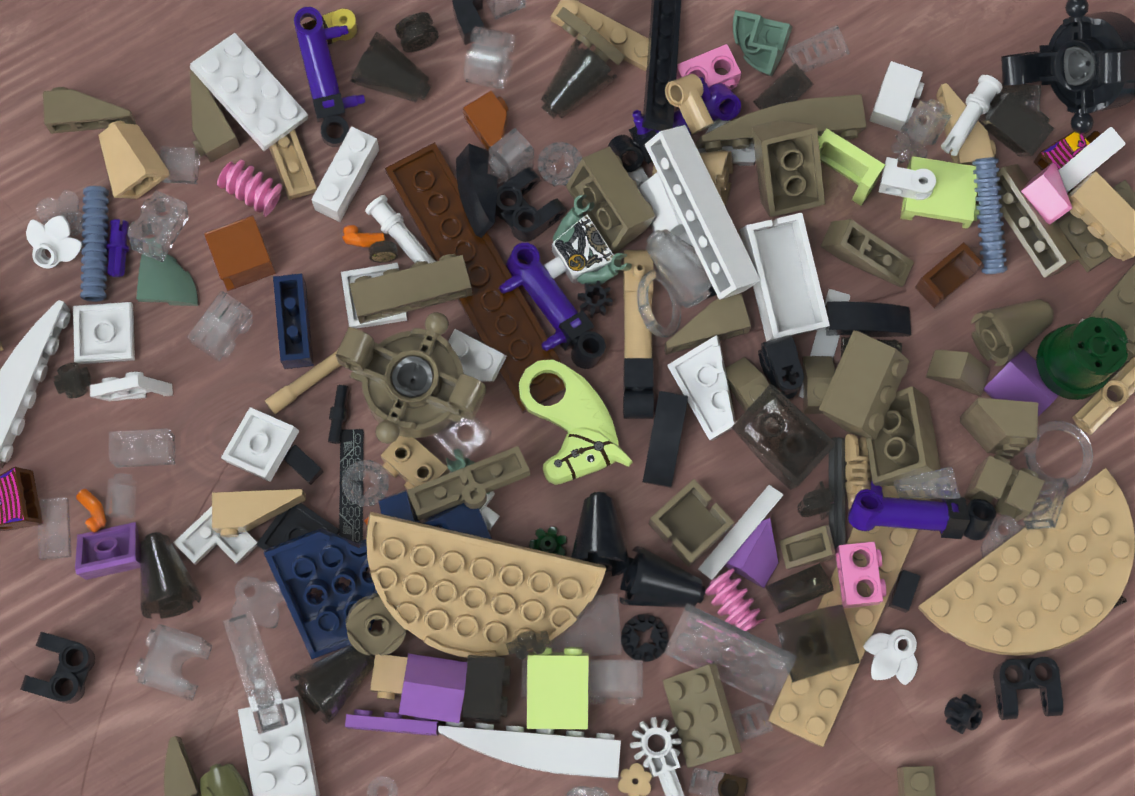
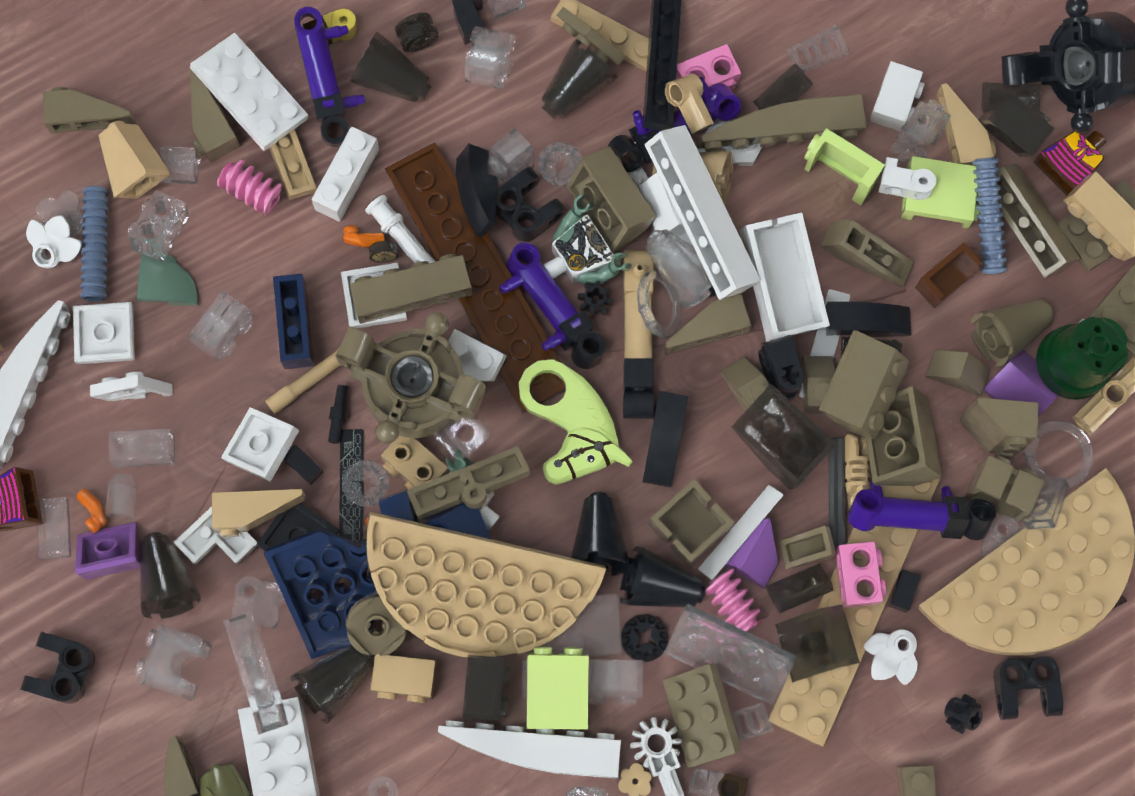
(72, 380): clear smoke gear -> none
(117, 248): dark purple axle -> none
(239, 253): dark orange piece -> none
(391, 723): medium lavender plate -> none
(433, 688): medium lavender slope -> none
(487, 118): dark orange slope -> none
(527, 641): clear smoke piece -> none
(550, 536): dark green plant -> none
(705, 382): white wing -> none
(760, 40): sand green brick -> none
(788, 166): dark tan slope -> none
(816, 502): clear smoke hinge -> none
(929, 485): clear slope -> none
(977, 104): white pin -> none
(1048, 194): bright pink slope -> none
(1090, 158): white sticker -> none

